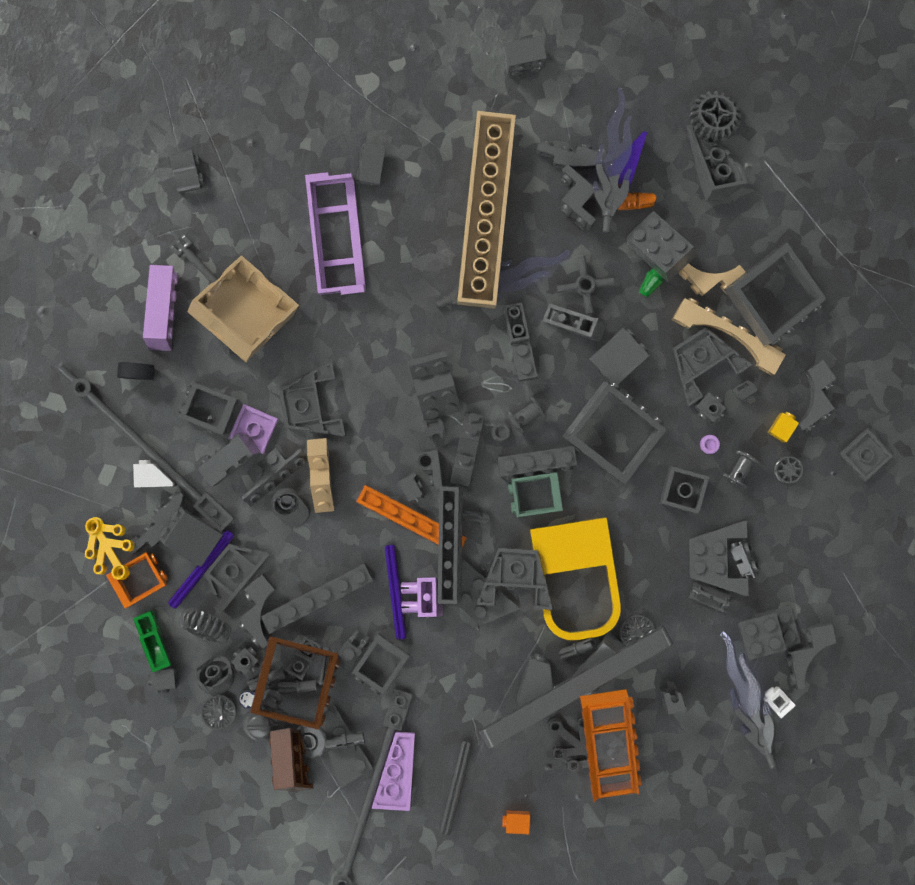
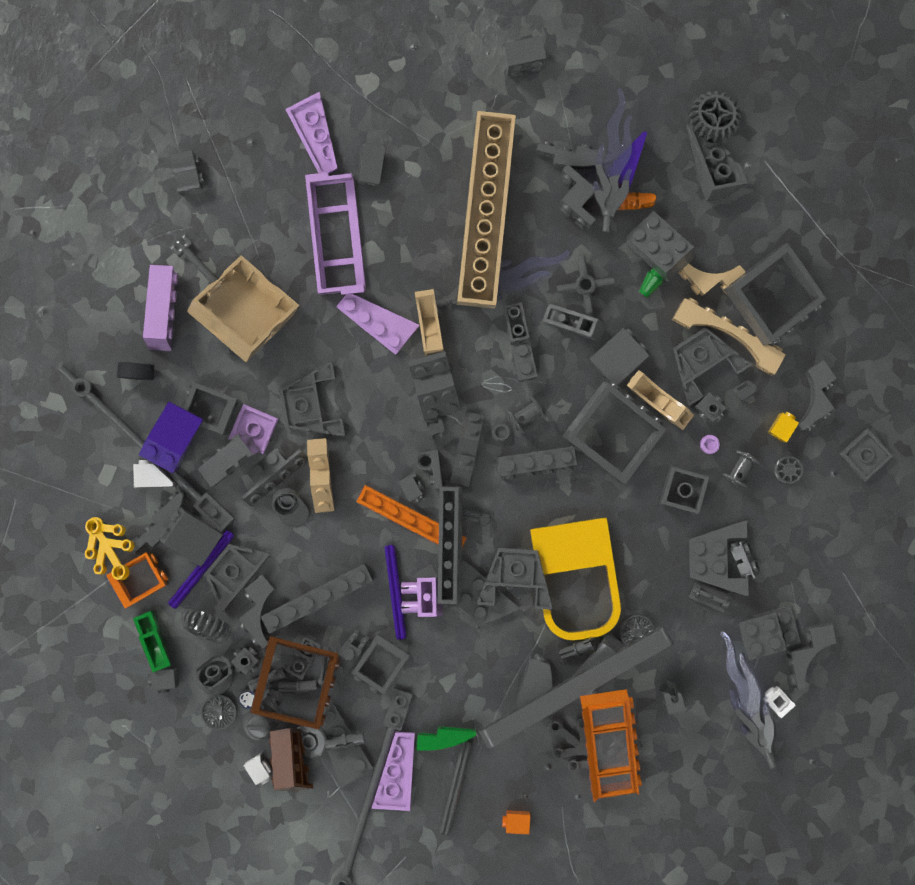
(171, 437): none -> dark purple slope
(258, 769): none -> white window
(313, 131): none -> lavender wing
(380, 323): none -> lavender wing
(429, 322): none -> tan arch
(445, 738): none -> green slope
(555, 490): sand green window -> none
(660, 400): none -> tan arch

